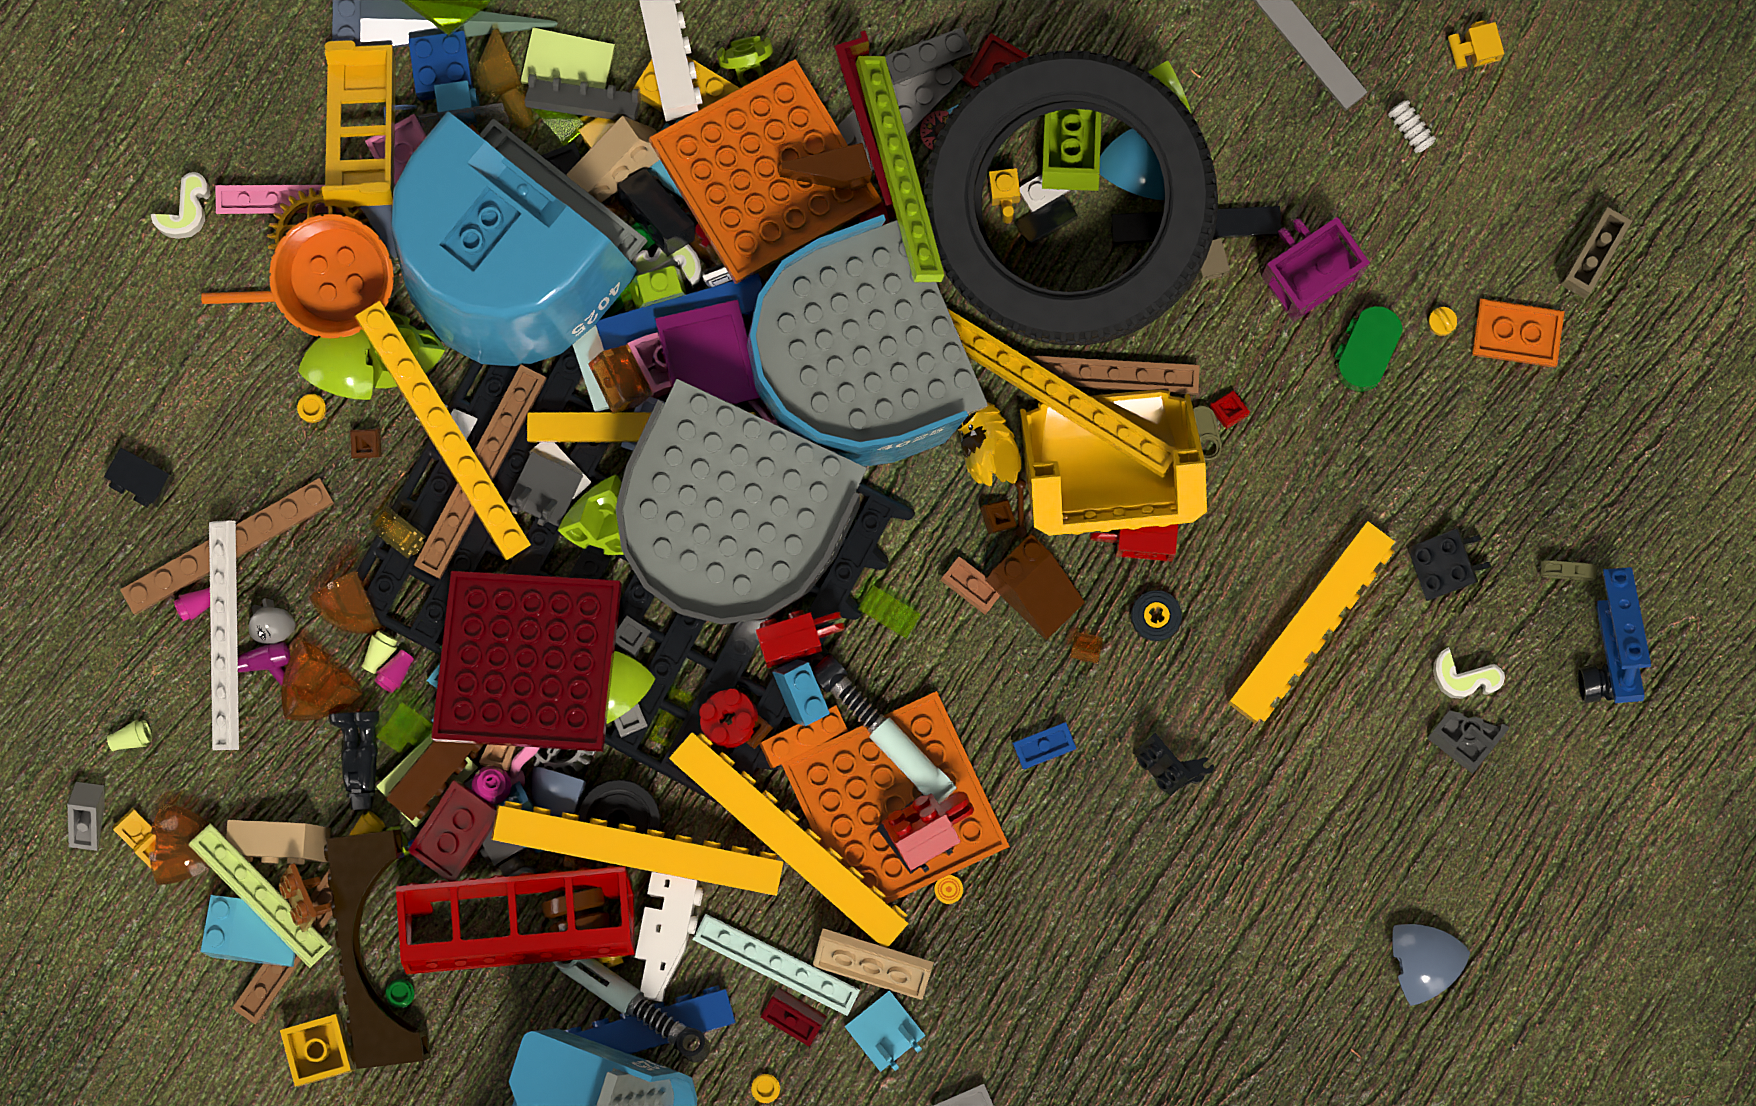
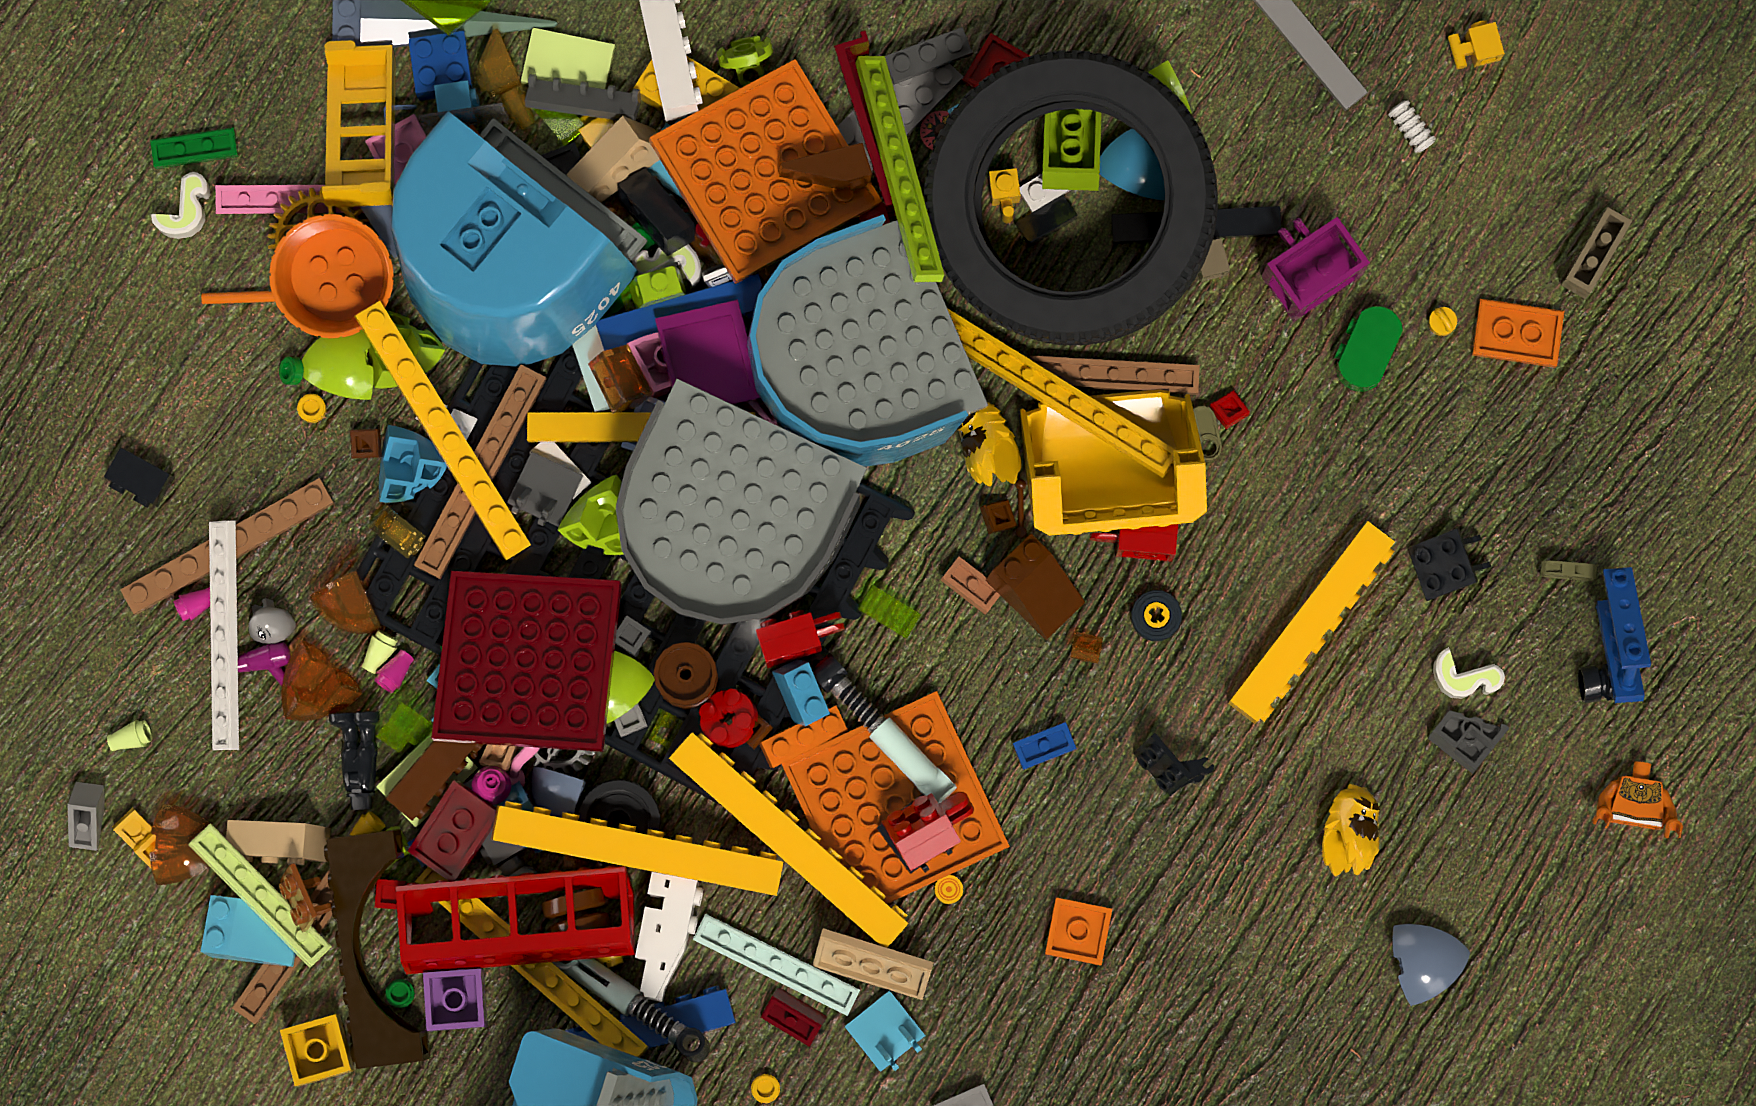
(194, 148): none -> green tile
(291, 370): none -> green tile
(386, 893): none -> red plate
(403, 465): none -> dark azure brick
(455, 999): none -> medium lavender brick
(548, 978): none -> yellow plate
(698, 687): none -> reddish brown wheel
(1078, 931): none -> orange plate
(1351, 831): none -> yellow head
(1638, 803): none -> orange torso

